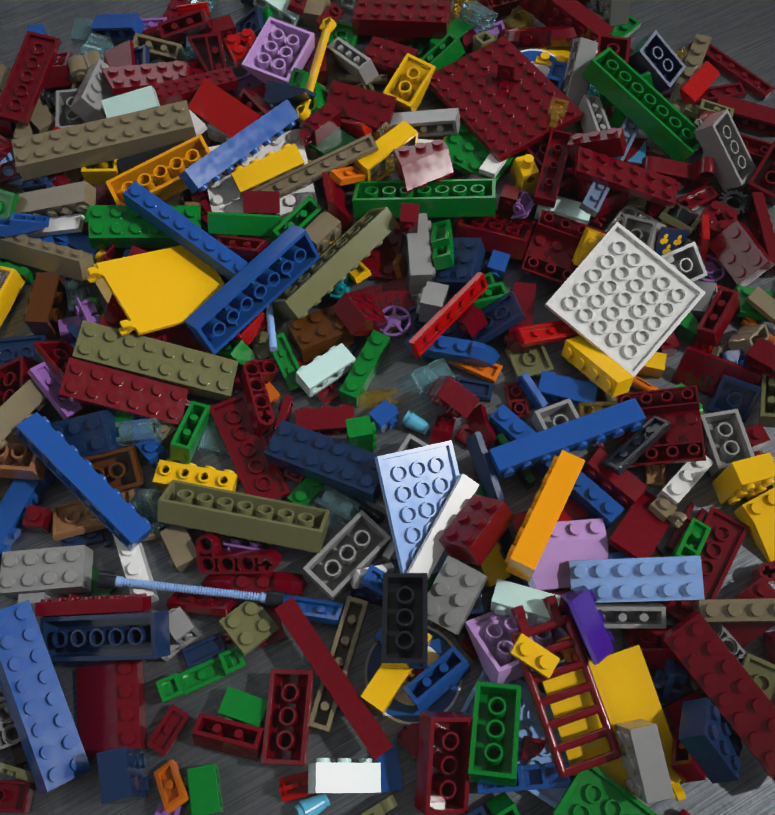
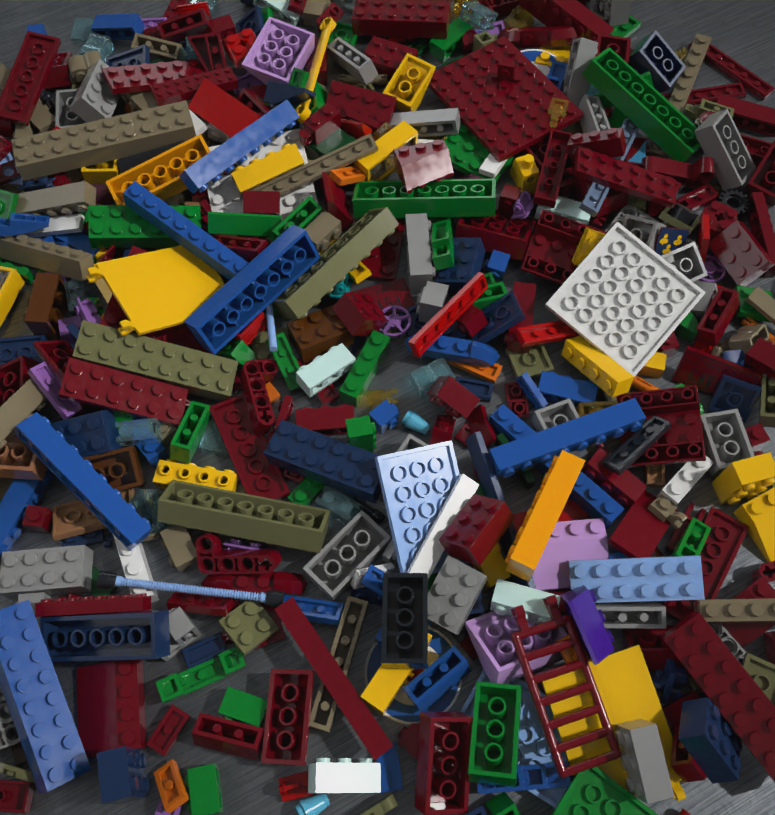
(120, 55): tile -> none
(131, 102): light aqua brick -> none
(399, 266): dark orange tile -> none
(409, 218): dark red brick -> none
(445, 52): green brick -> none
(531, 747): dark red tile -> none
(534, 656): yellow plate -> none
(698, 83): red slope -> none

